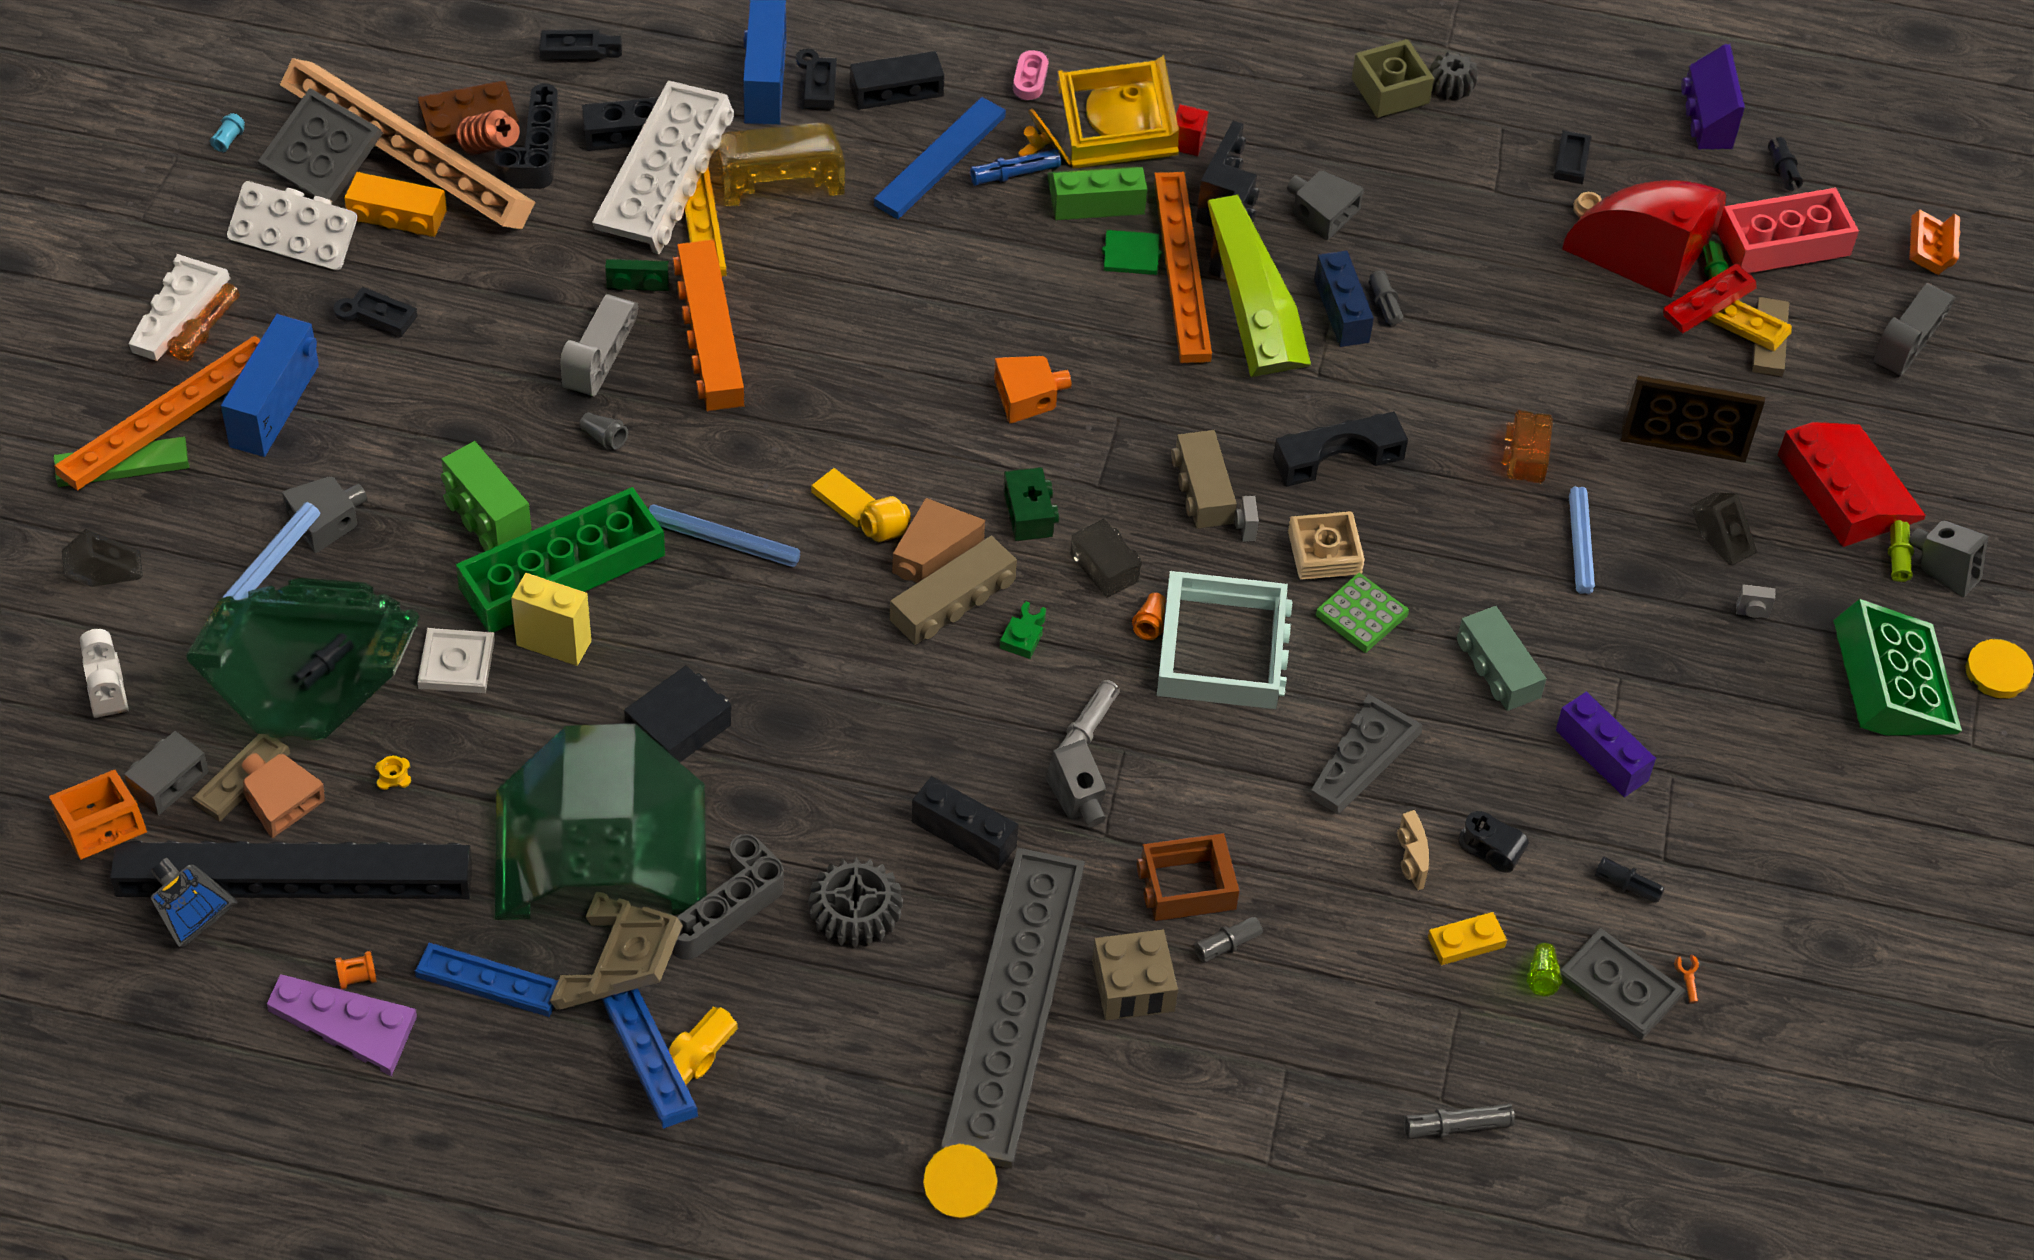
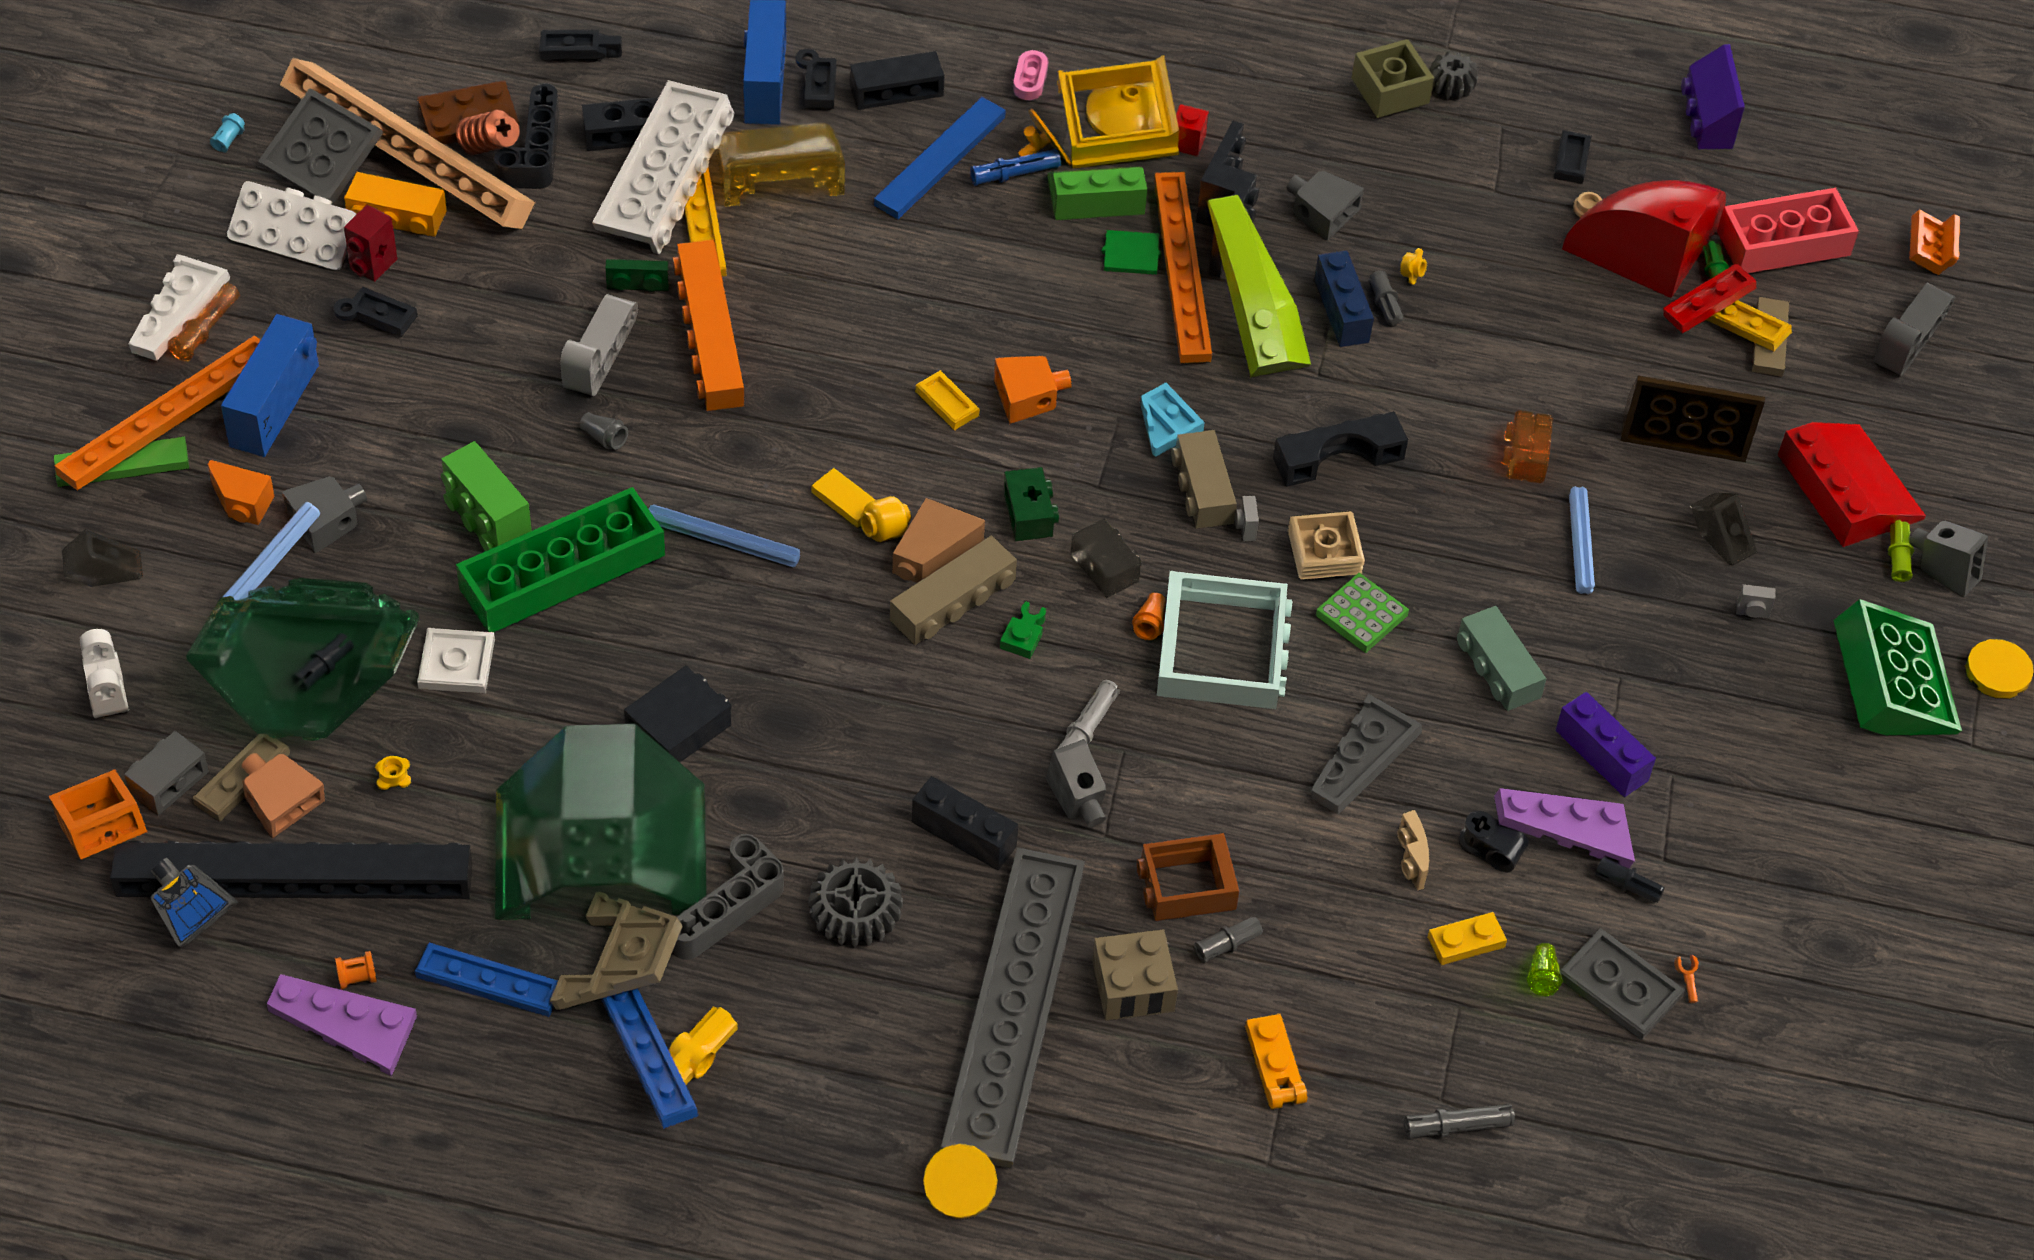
(241, 491): none -> orange slope
(370, 243): none -> dark red brick
(551, 619): light yellow brick -> none
(947, 400): none -> yellow tile
(1167, 417): none -> medium azure wing
(1275, 1061): none -> light orange plate
(1413, 265): none -> yellow plate
(1570, 821): none -> medium lavender wing
(1785, 164): black pin -> none

